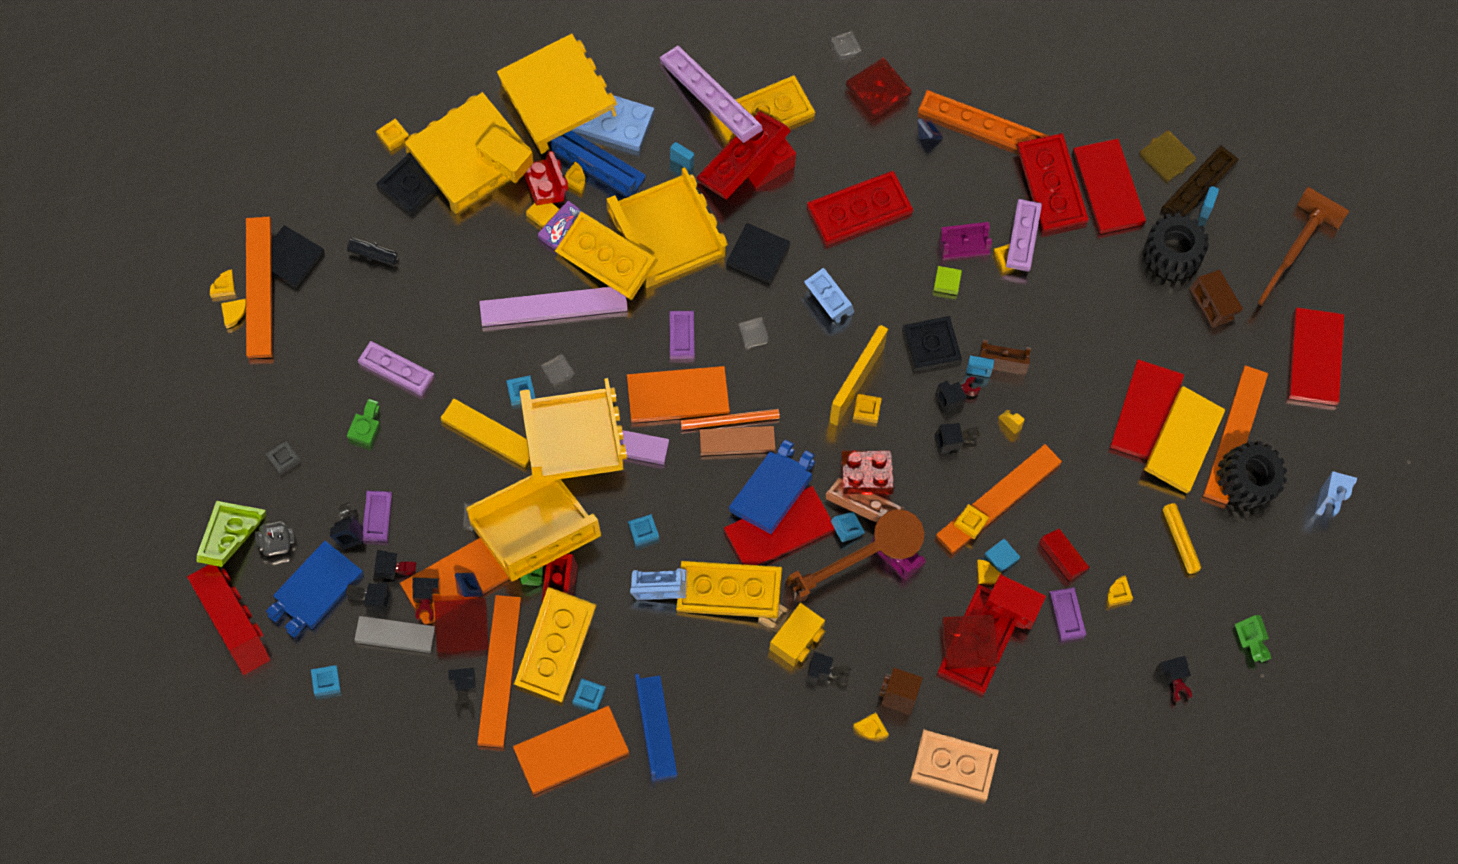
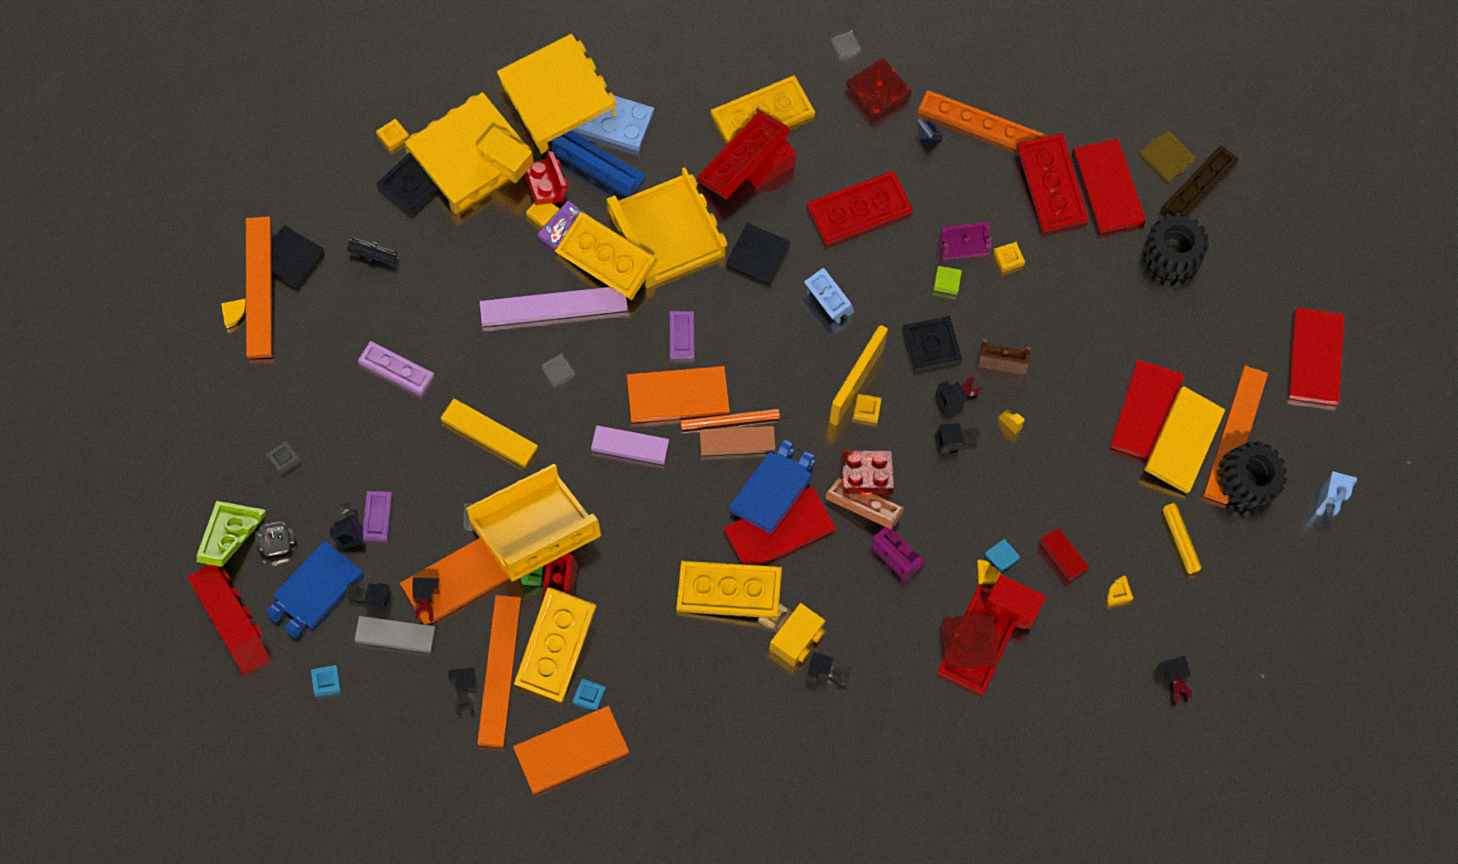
(223, 285): yellow tile -> none
(365, 427): bright green plate -> none
(387, 566): black piece -> none
(461, 625): clear red plate -> none
(467, 585): dark blue slope -> none
(517, 385): dark azure tile -> none
(573, 434): yellow panel -> none
(576, 178): yellow tile -> none
(643, 530): dark azure tile -> none
(655, 728): blue panel -> none
(659, 584): light blue hinge -> none
(682, 156): dark azure tile -> none
(711, 94): lavender tile -> none
(753, 332): clear tile -> none
(847, 526): dark azure tile -> none
(871, 728): yellow tile -> none
(896, 535): dark orange piece -> none
(900, 690): reddish brown brick -> none
(954, 765): light nougat tile -> none
(971, 521): yellow tile -> none
(980, 366): dark azure tile -> none
(1004, 494): orange tile -> none
(1023, 235): lavender tile -> none
(1067, 614): medium lavender tile -> none
(1209, 202): dark azure tile -> none
(1216, 298): reddish brown hinge -> none
(1252, 634): bright green plate -> none
(1320, 210): dark orange piece -> none

